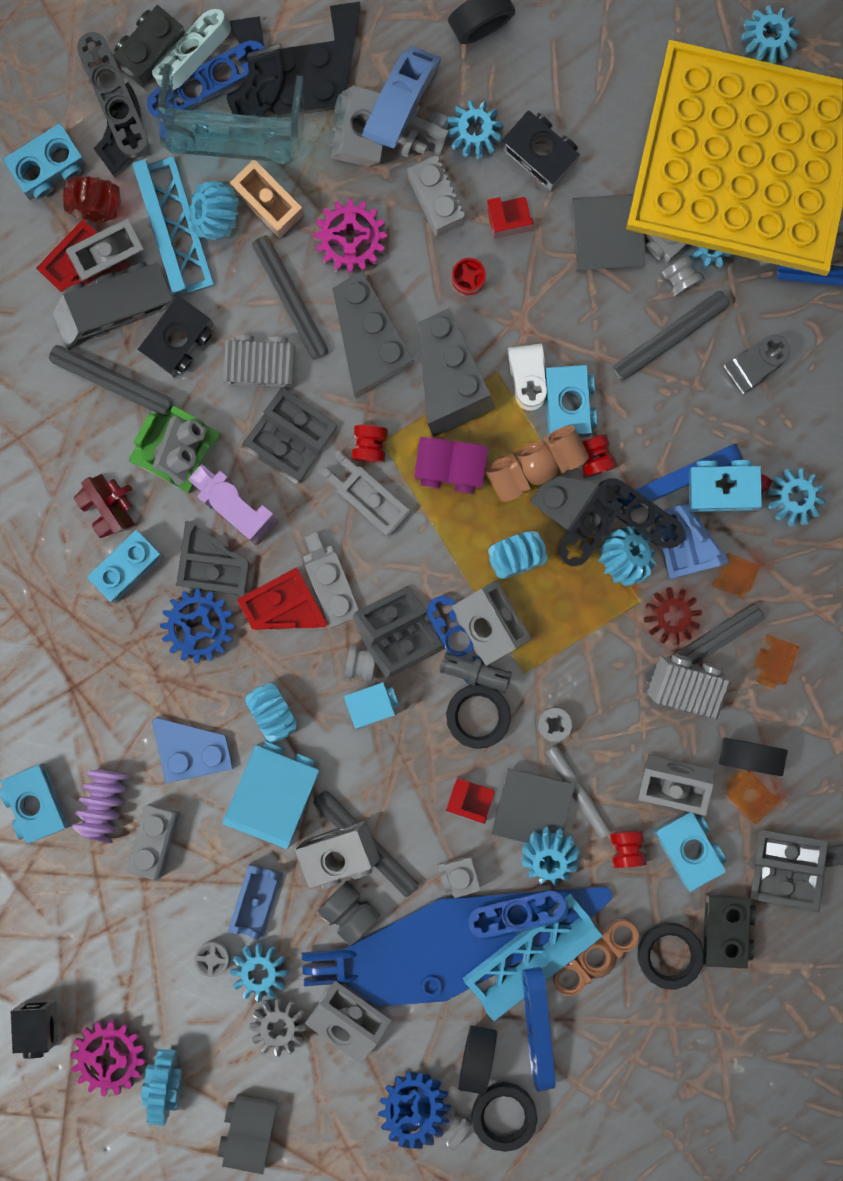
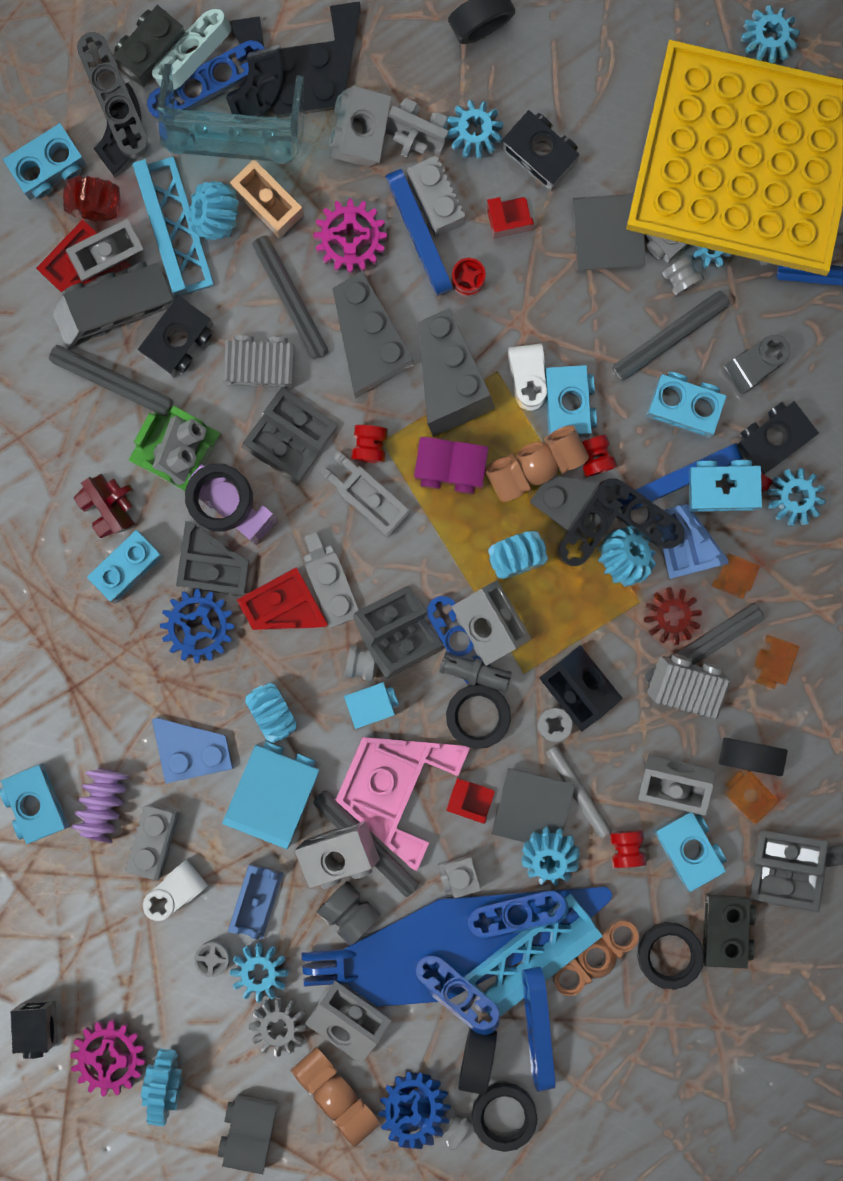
(178, 888): none -> white piece
(218, 471): none -> black tyre
(335, 1097): none -> nougat piece
(383, 781): none -> bright pink wing
(400, 96): medium blue slope -> none
(418, 232): none -> blue beam
(483, 1003): none -> blue beam
(581, 688): none -> black brick
(684, 413): none -> medium azure brick
(795, 429): none -> black brick

